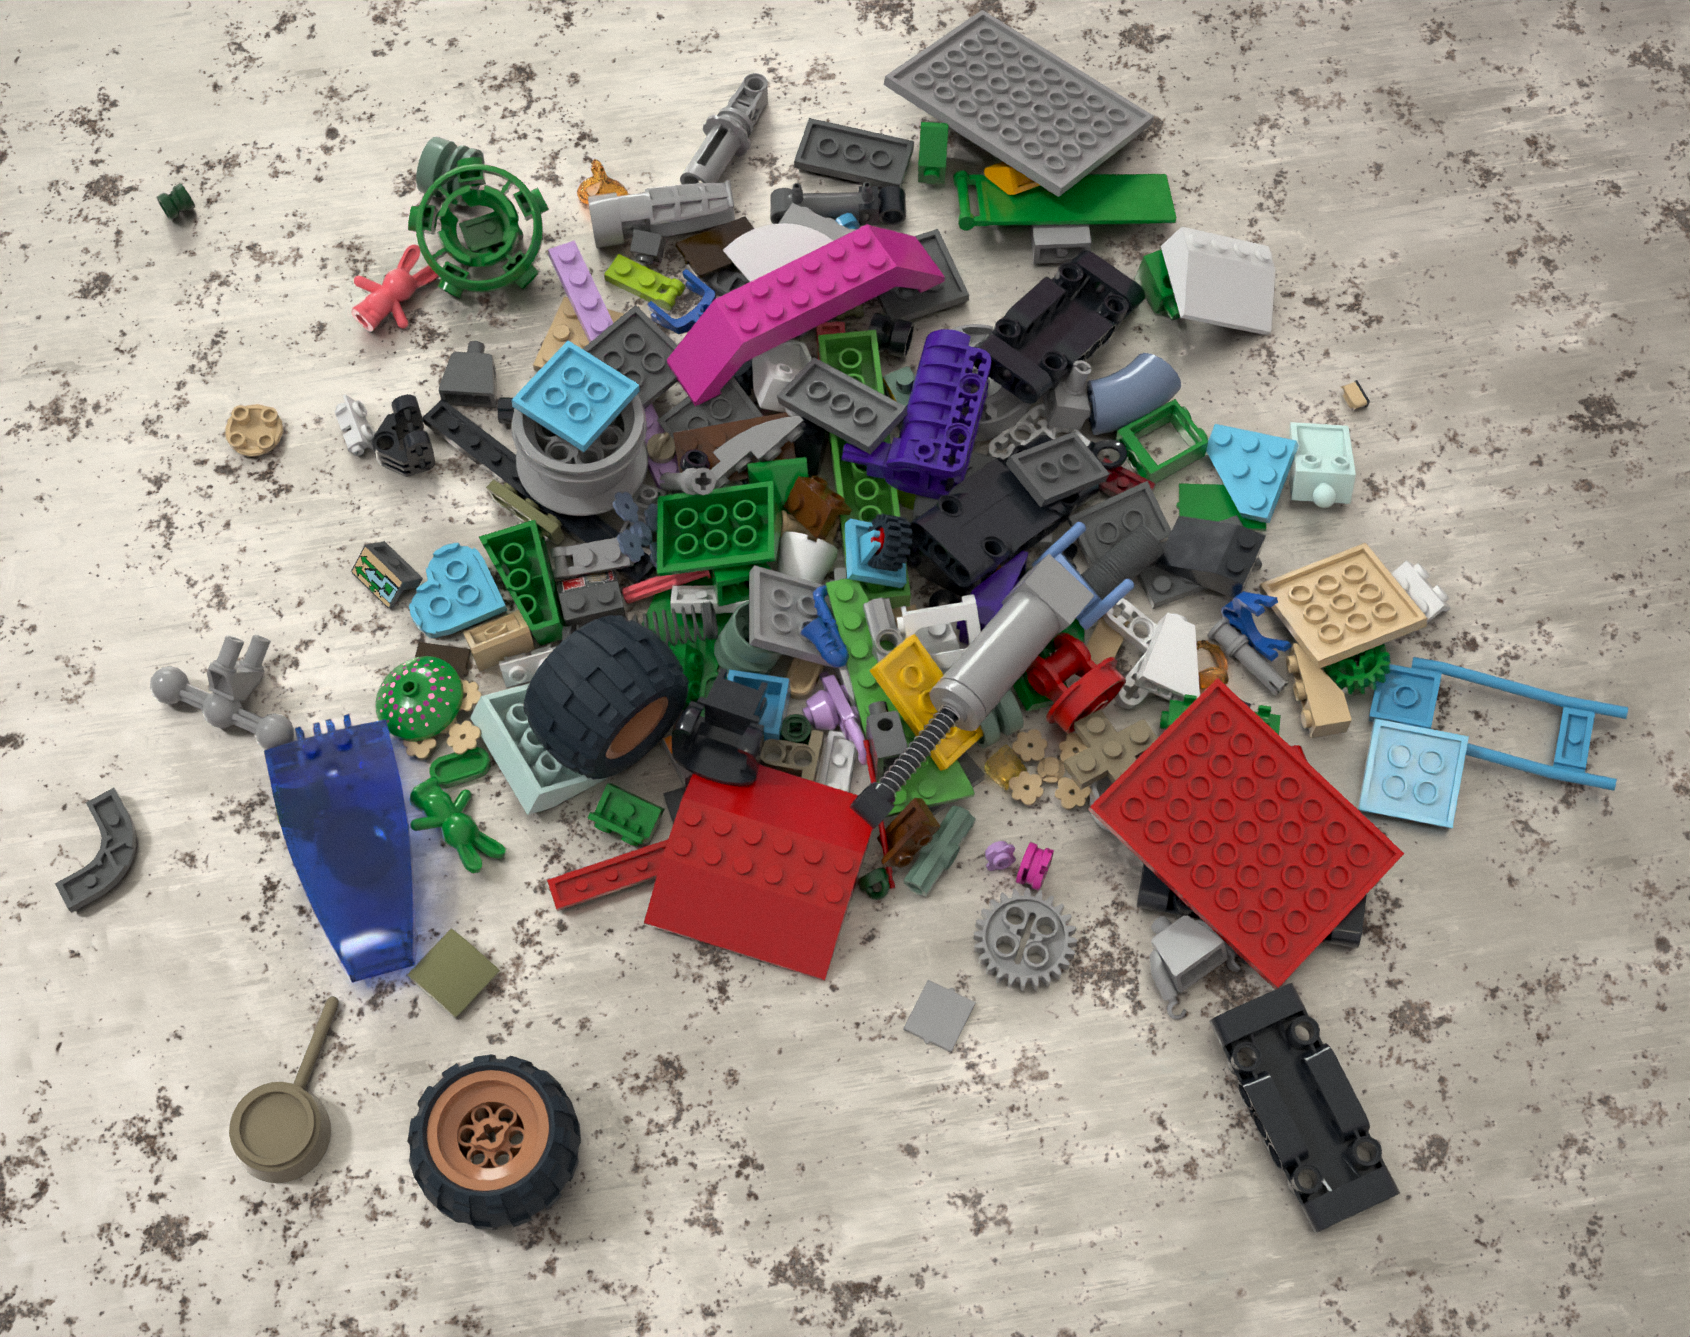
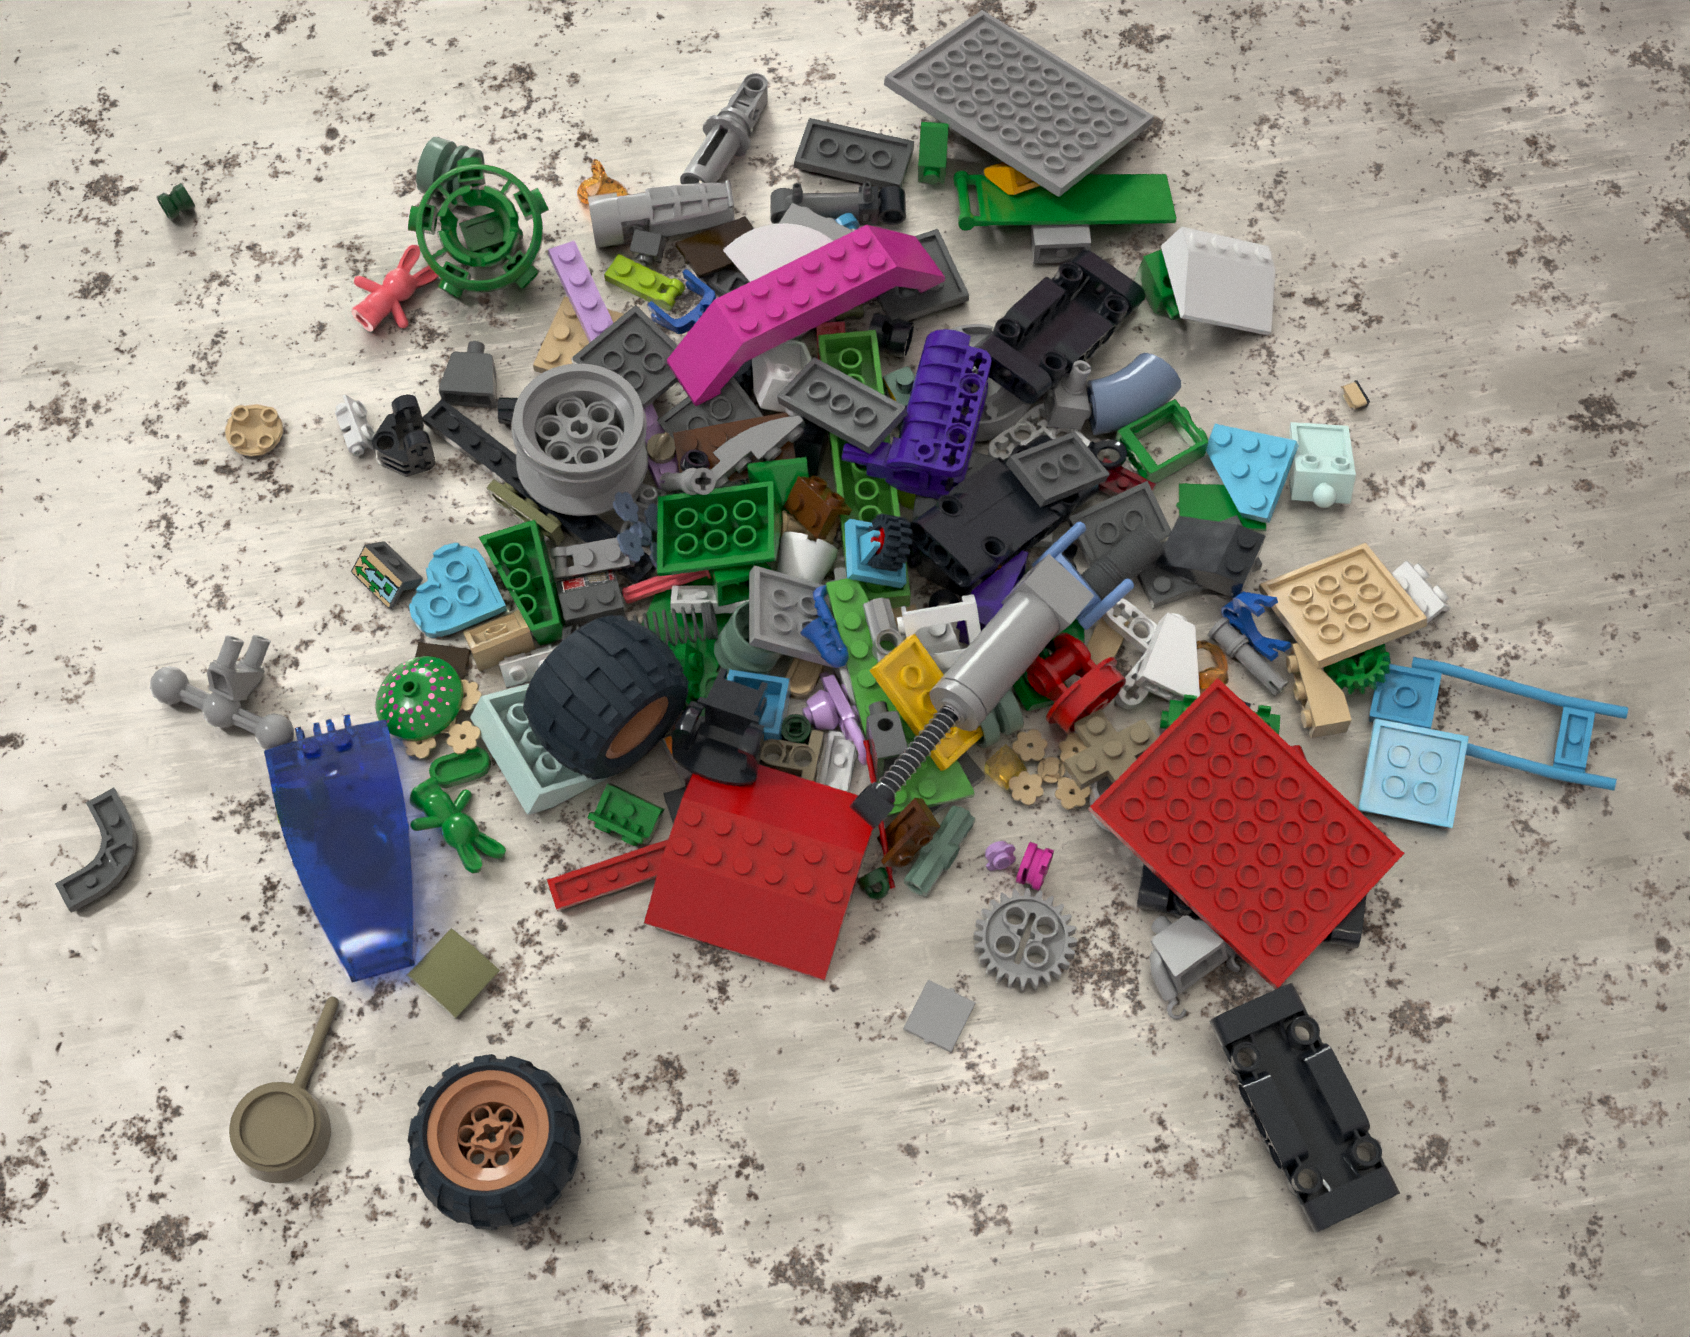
(575, 395): medium azure plate -> none

